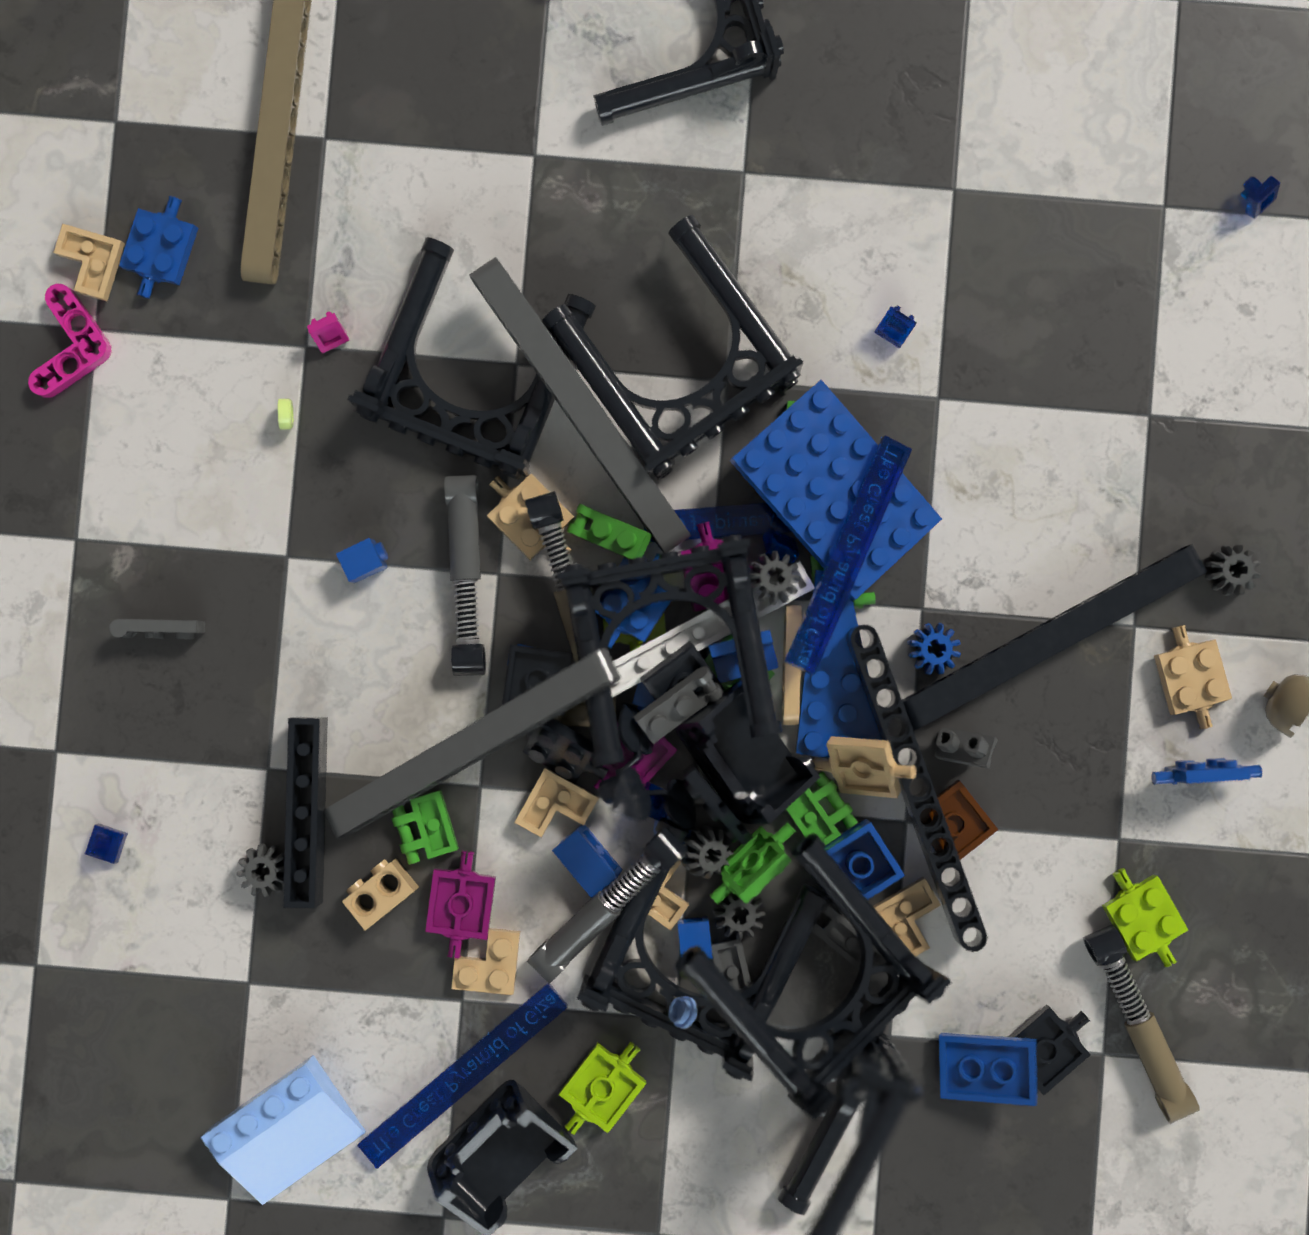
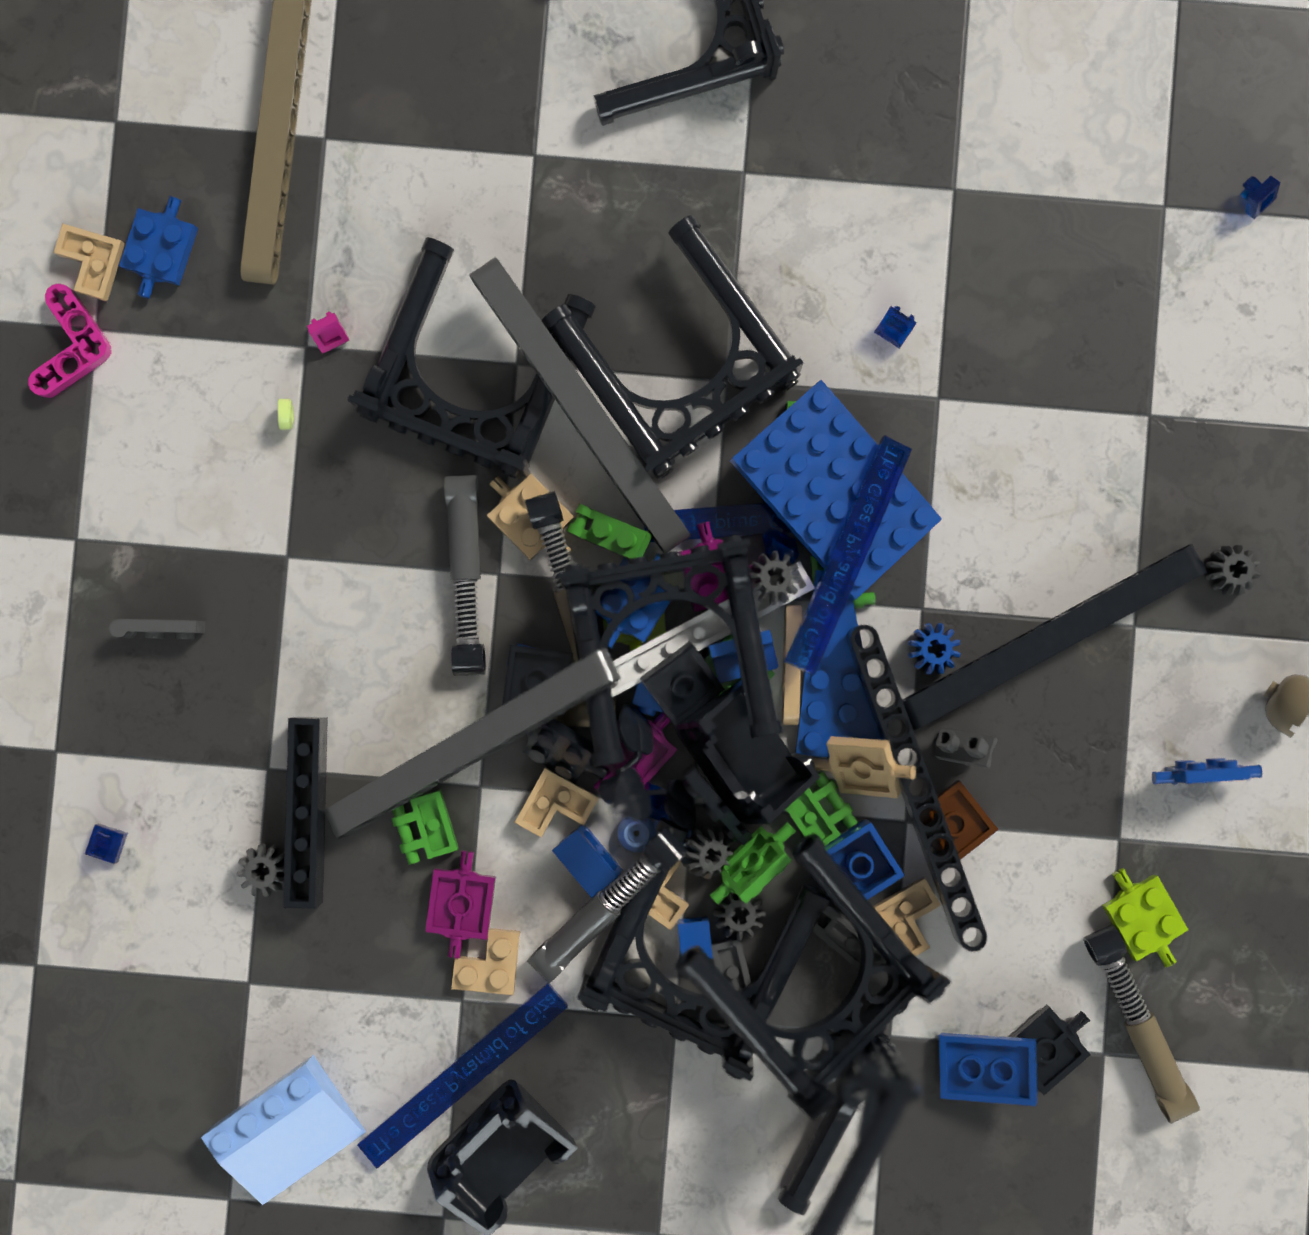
(363, 560): blue brick -> none
(383, 897): tan brick -> none
(602, 1087): lime plate -> none
(629, 840): none -> light blue plate
(678, 704): dark grey plate -> none
(683, 1011): light blue plate -> none
(1192, 677): tan plate -> none

